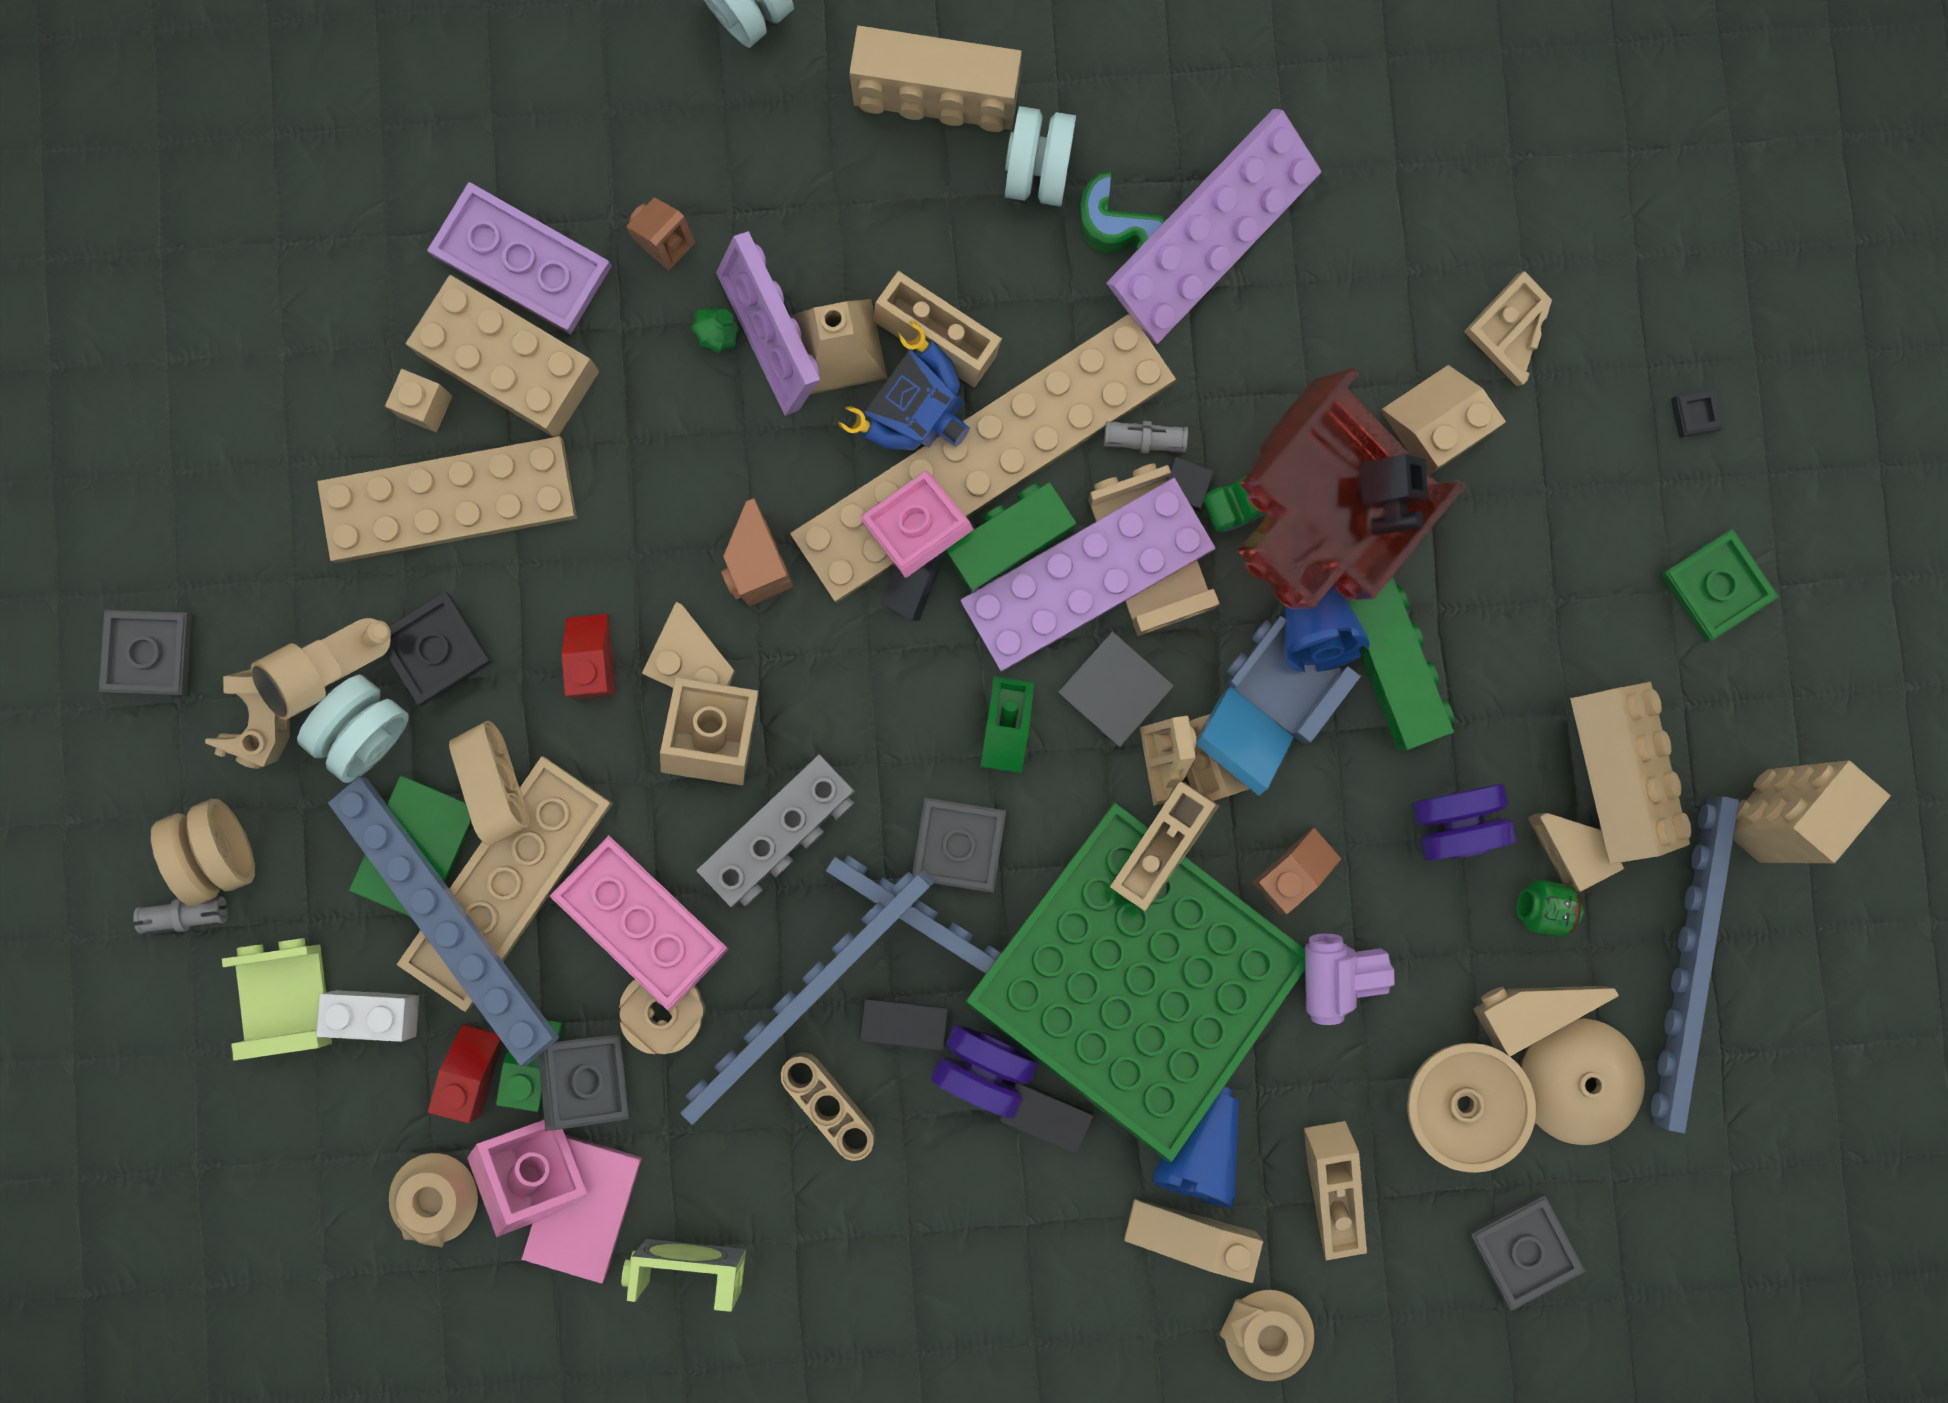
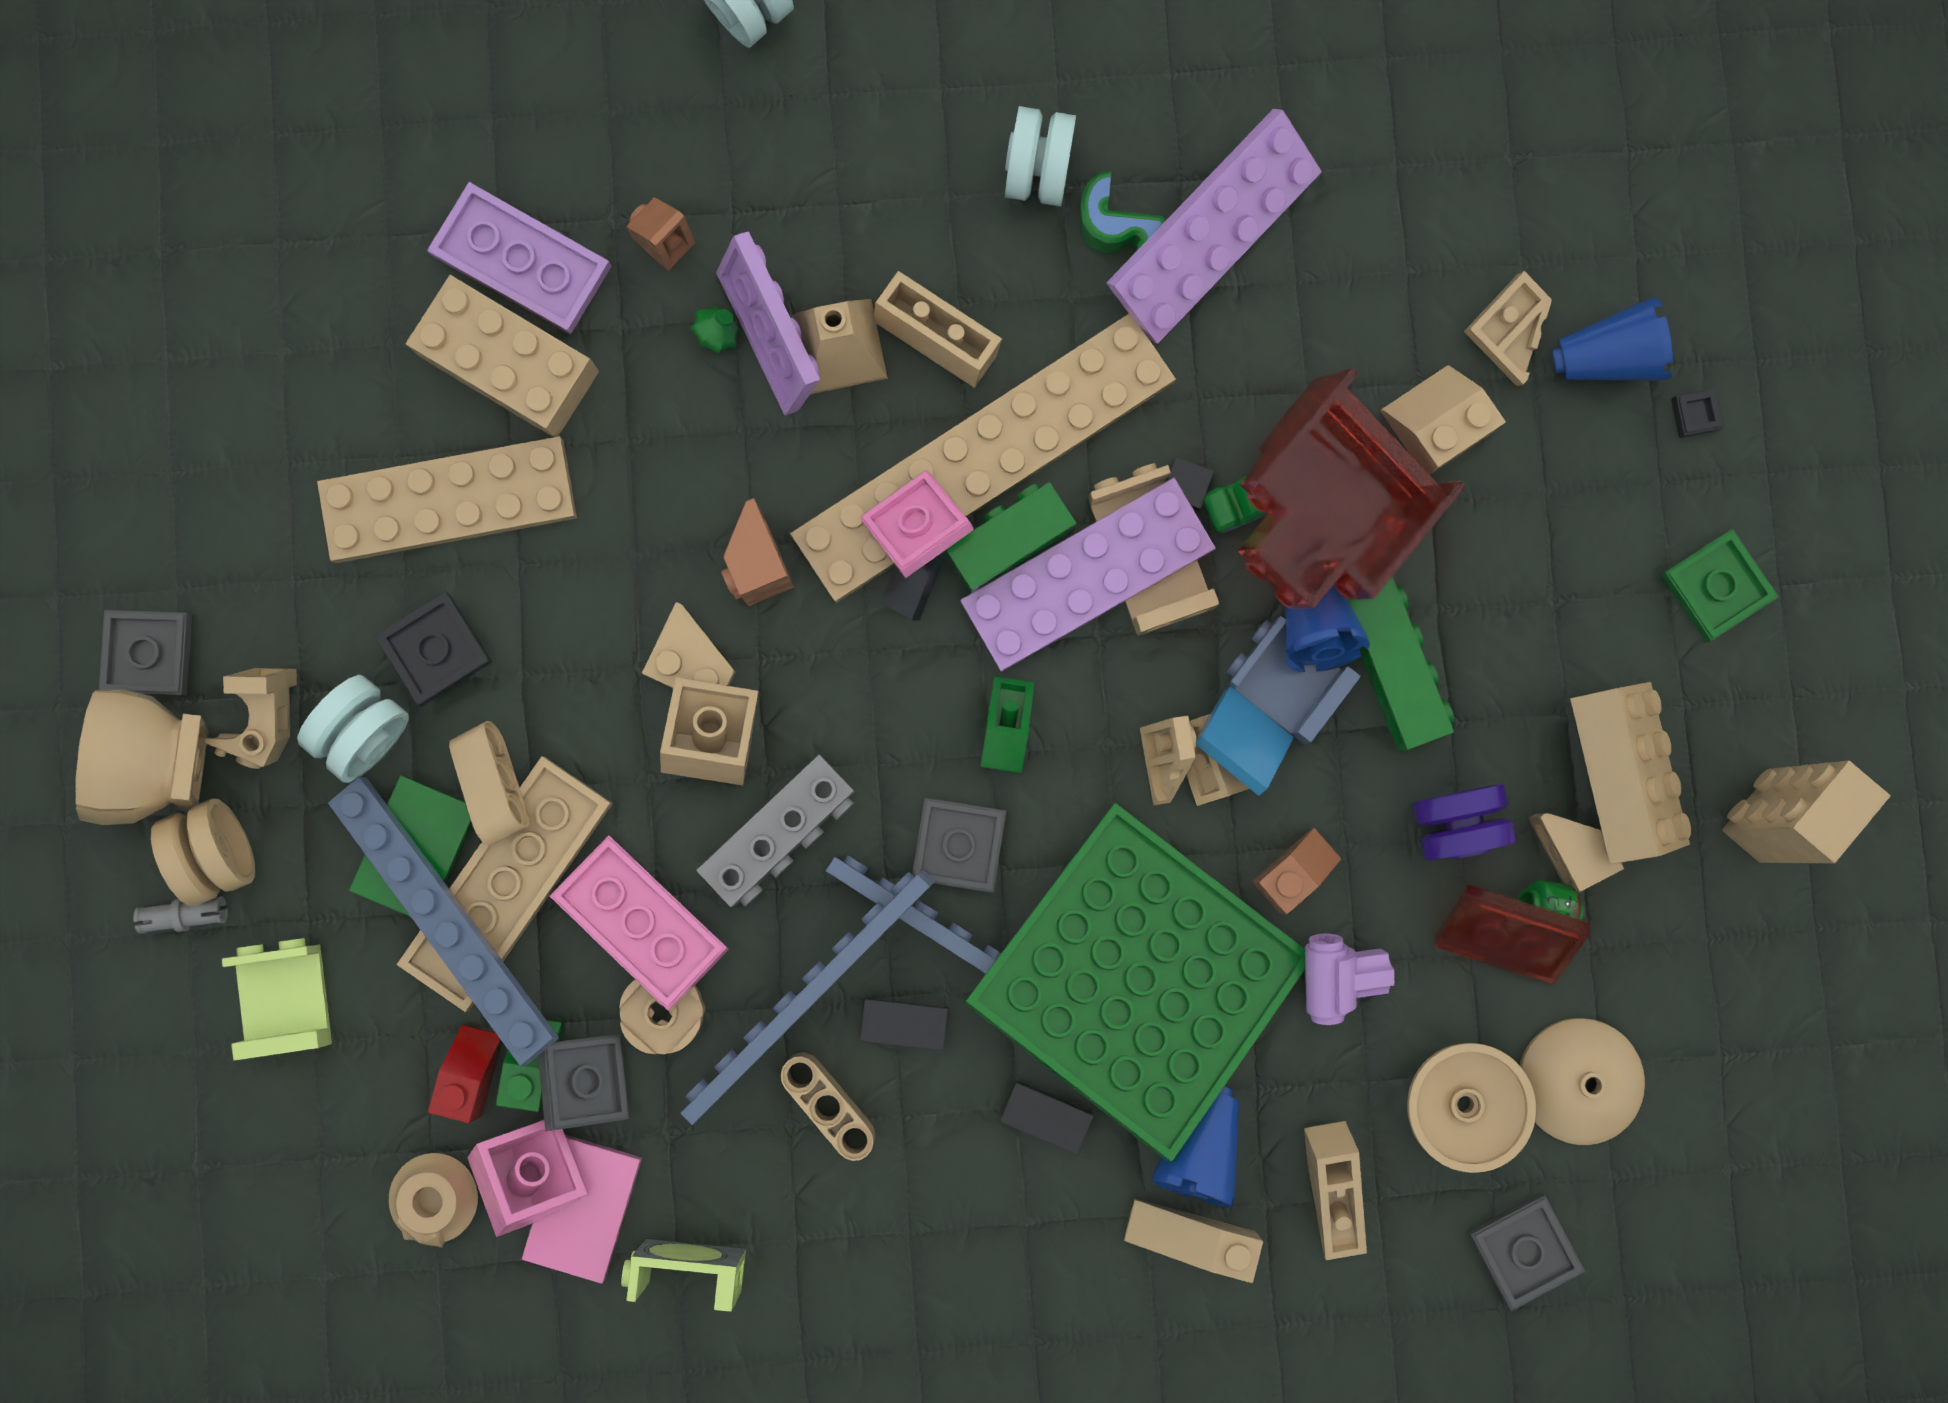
(136, 758): none -> tan plate
(297, 677): tan piece -> none
(367, 1015): white brick -> none
(418, 400): tan brick -> none
(588, 658): red slope -> none
(915, 401): torso -> none
(935, 78): tan brick -> none
(982, 1075): dark purple wheel -> none
(1115, 689): dark grey tile -> none
(1145, 437): light grey pin -> none
(1164, 845): tan slope -> none
(1268, 1335): tan piece -> none
(1393, 485): black brick -> none
(1512, 934): none -> clear red tile
(1526, 1015): tan slope -> none
(1620, 347): none -> blue cone
(1697, 949): sand blue plate -> none

